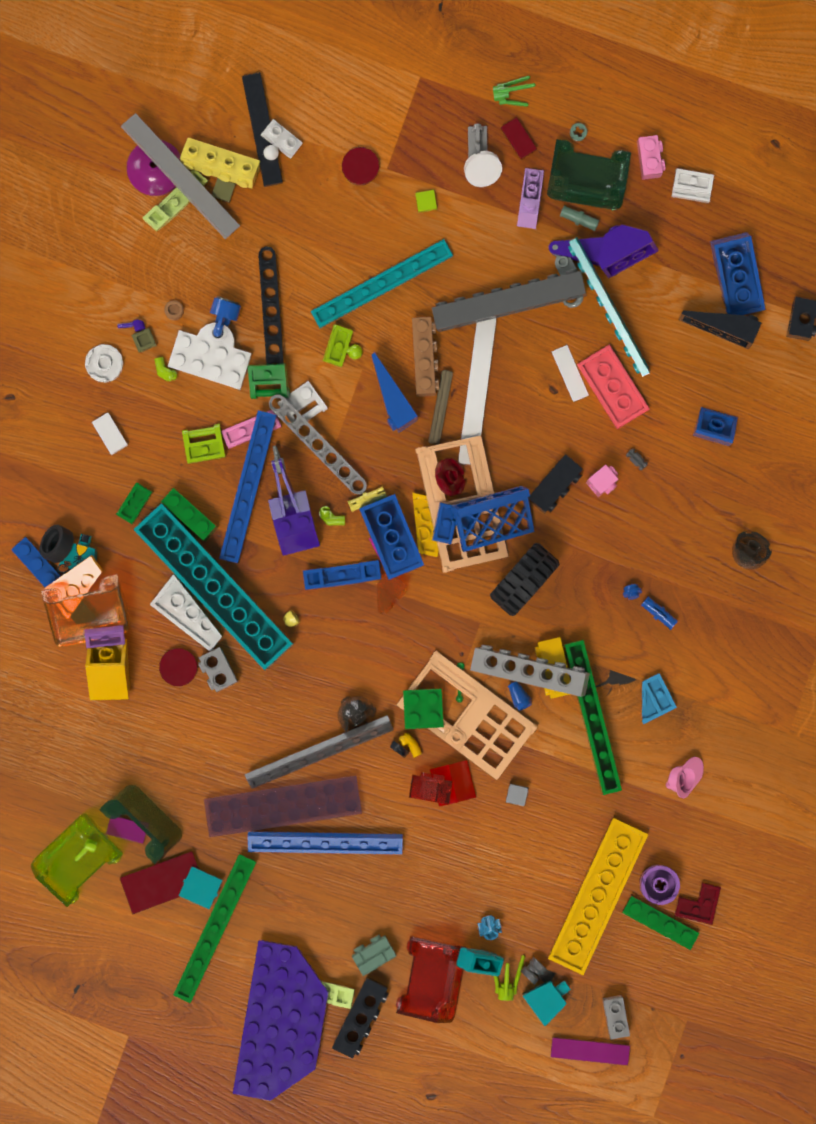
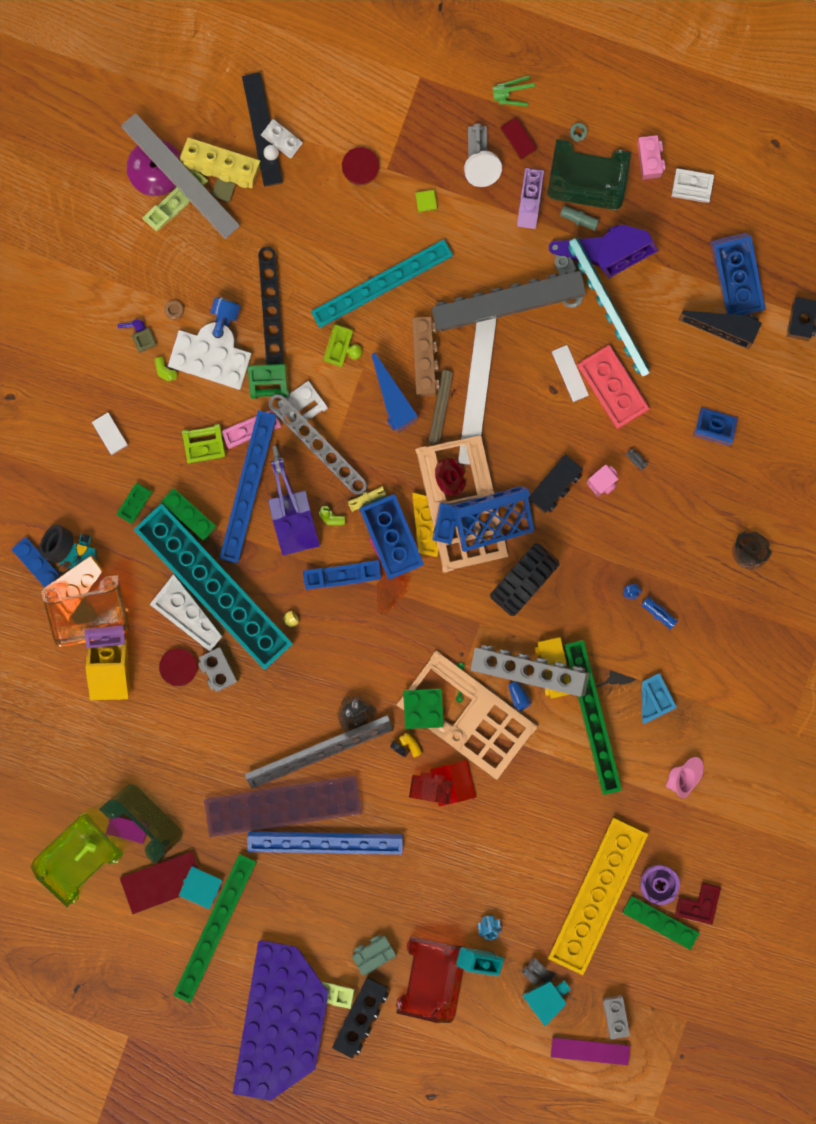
(104, 363): white tile -> none
(505, 990): lime plant -> none
(517, 794): slope -> none

